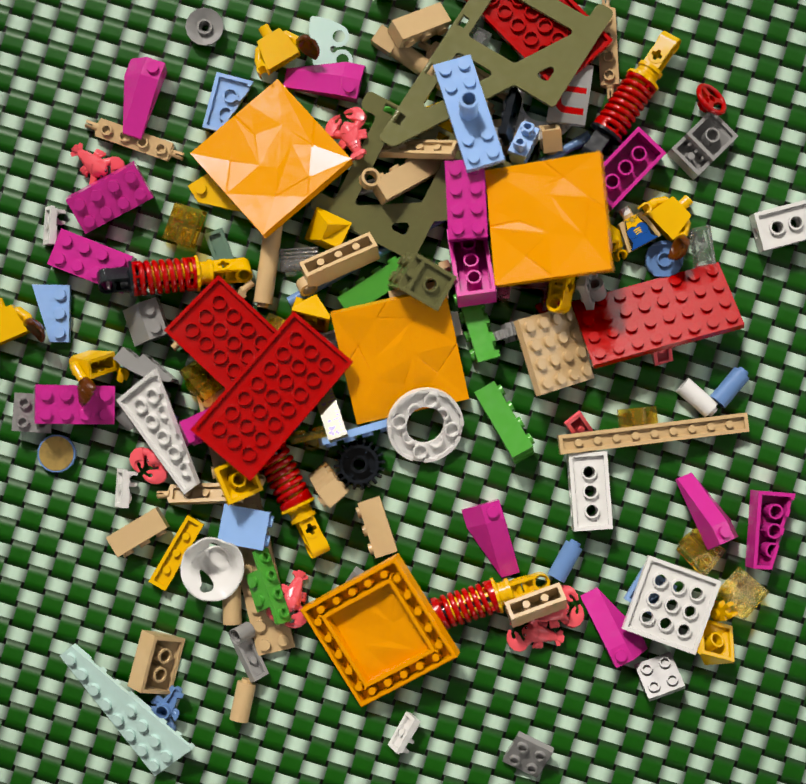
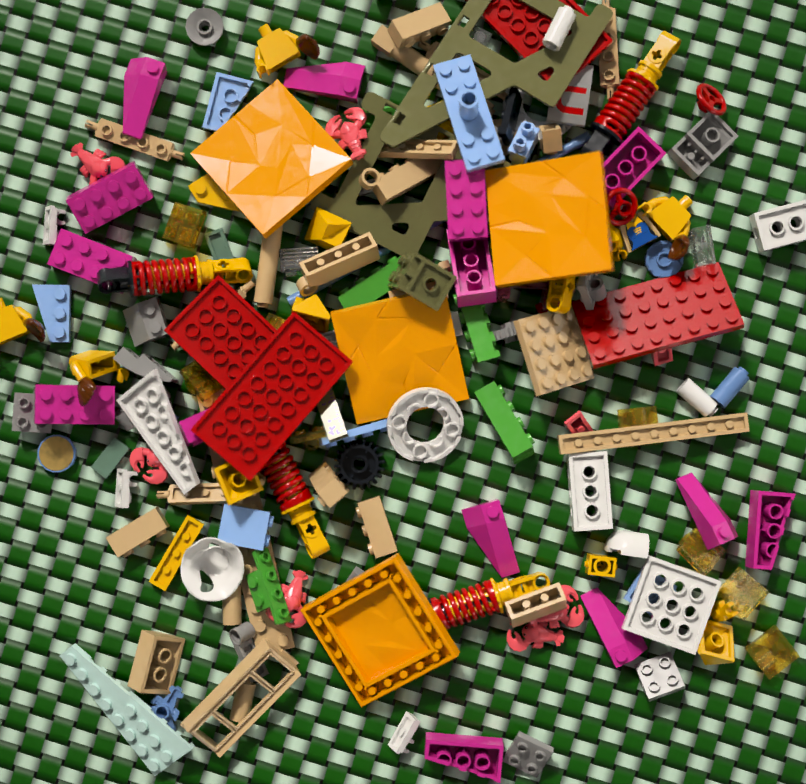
(110, 457): none -> sand green tile
(229, 685): none -> tan piece
(322, 31): light aqua piece -> none
(467, 753): none -> dark pink wedge
(559, 28): none -> white brick
(565, 560): medium blue brick -> none
(606, 570): none -> yellow head
(628, 209): none -> red piece
(628, 543): none -> white brick
(771, 652): none -> clear yellow plate

